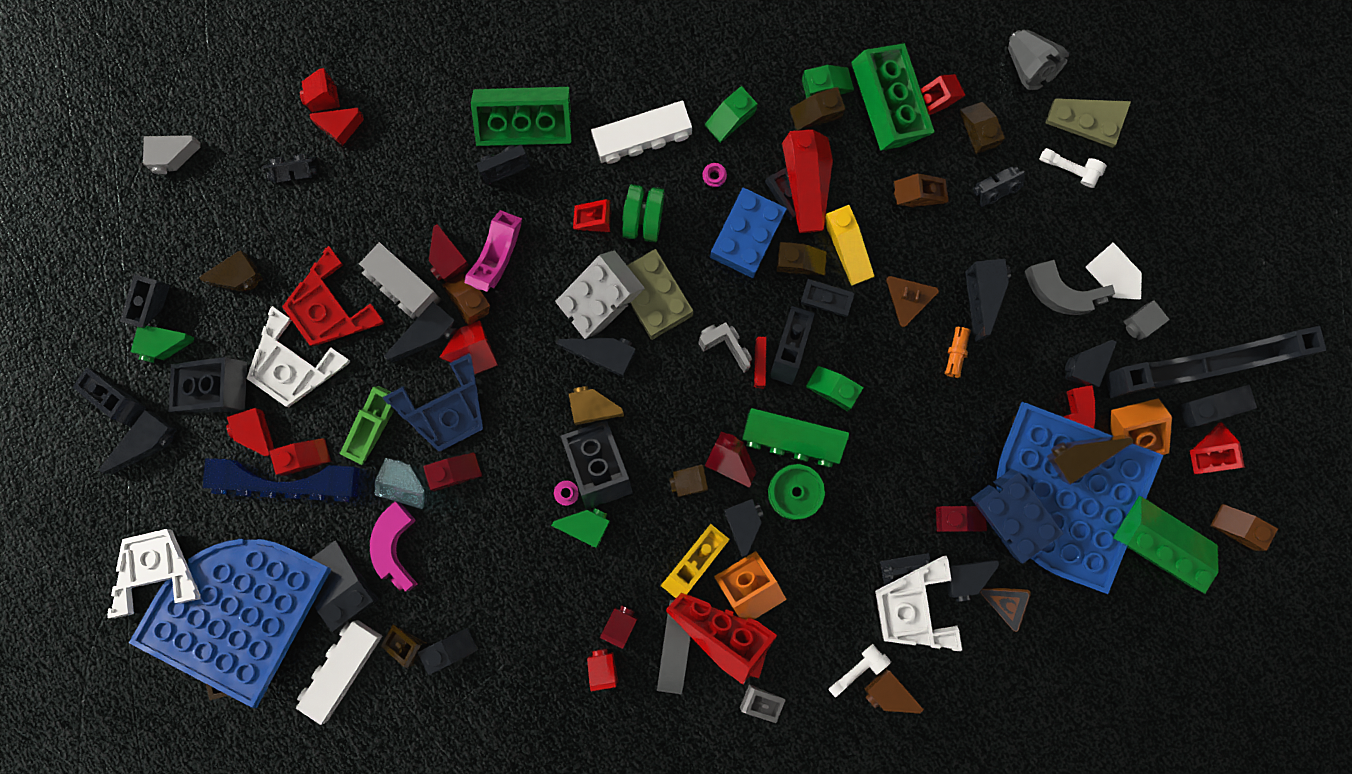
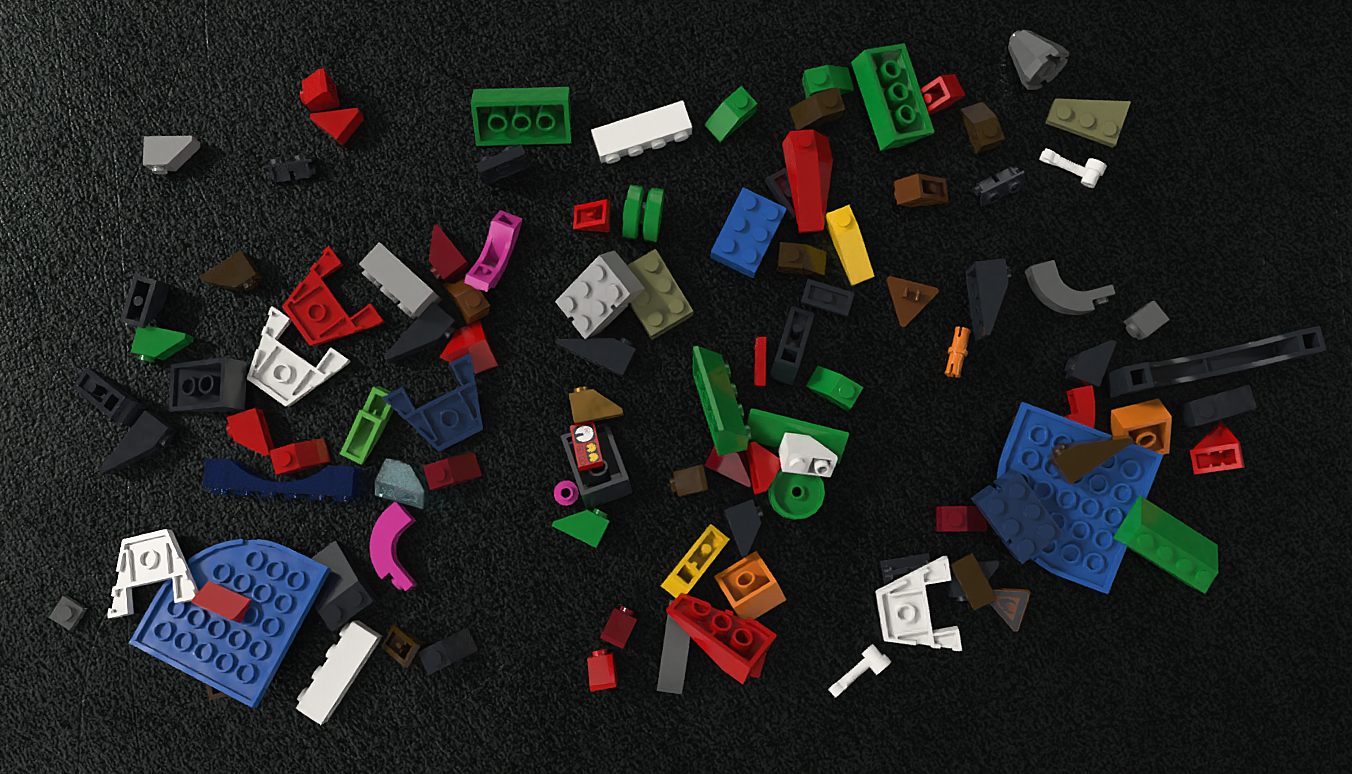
(68, 612): none -> dark grey plate
(222, 602): none -> red slope
(586, 445): none -> tile
(714, 167): dark pink plate -> none
(715, 335): light grey bracket -> none
(720, 402): none -> green slope
(762, 466): none -> red slope
(762, 704): light grey slope -> none
(805, 456): none -> white slope
(891, 694): reddish brown slope -> none
(972, 581): none -> dark brown tile
(1116, 269): white sticker -> none
(1244, 528): reddish brown slope -> none

